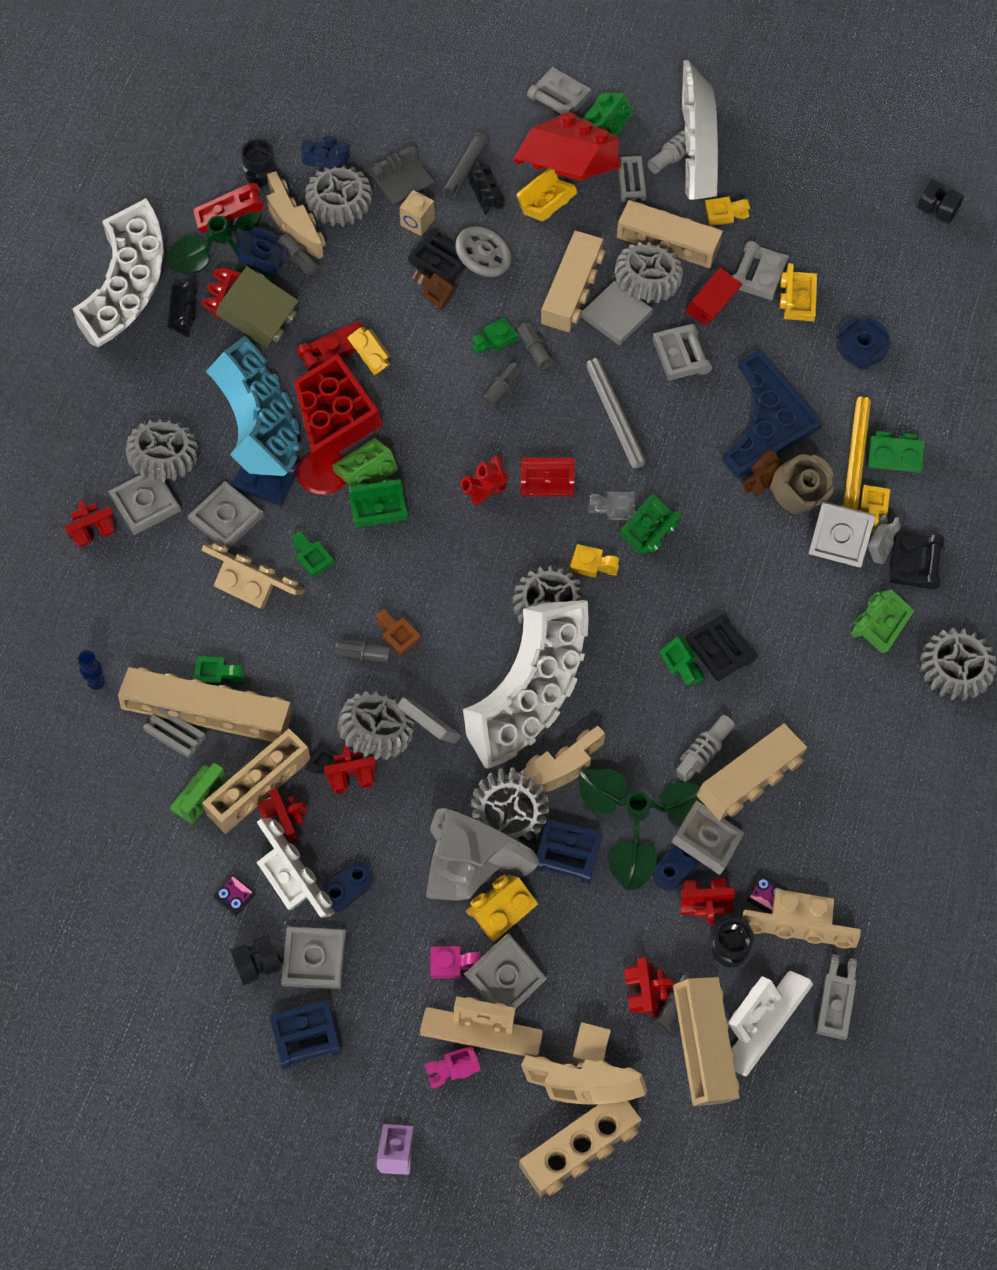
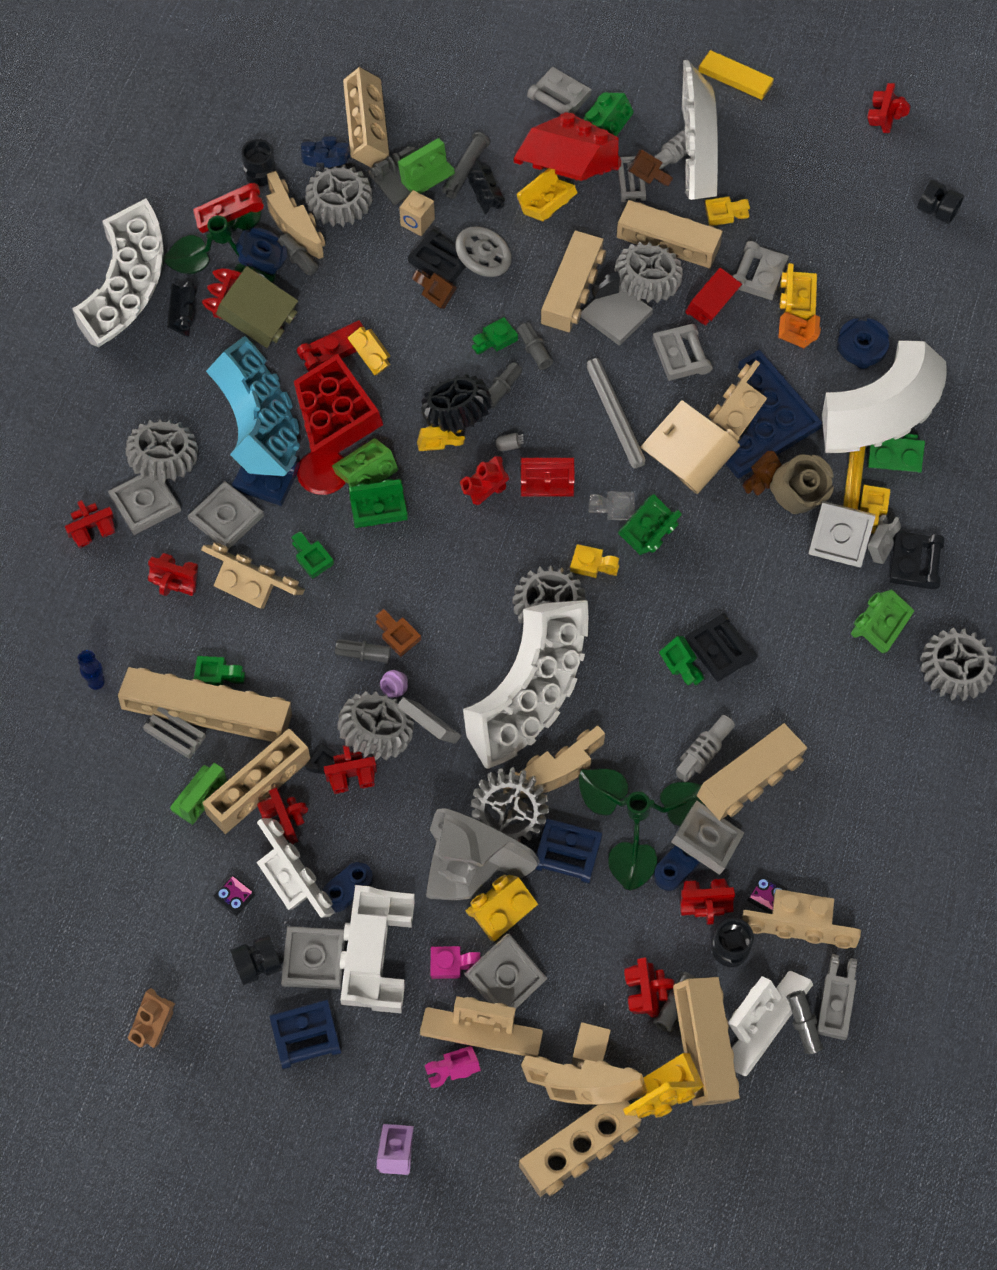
(151, 1020): none -> medium nougat hips
(171, 576): none -> red hips
(365, 117): none -> tan brick
(366, 947): none -> white bracket
(394, 683): none -> lavender plate
(425, 167): none -> bright green bracket
(435, 439): none -> yellow plate
(456, 403): none -> black gear
(509, 442): none -> light grey piece
(607, 287): none -> black tile
(647, 167): none -> reddish brown plate
(667, 1086): none -> yellow bracket
(691, 446): none -> tan door
(736, 75): none -> yellow tile
(740, 404): none -> tan bracket
(799, 330): none -> orange bracket
(804, 1022): none -> dark grey pin
(888, 405): none -> white brick
(891, 108): none -> red hips

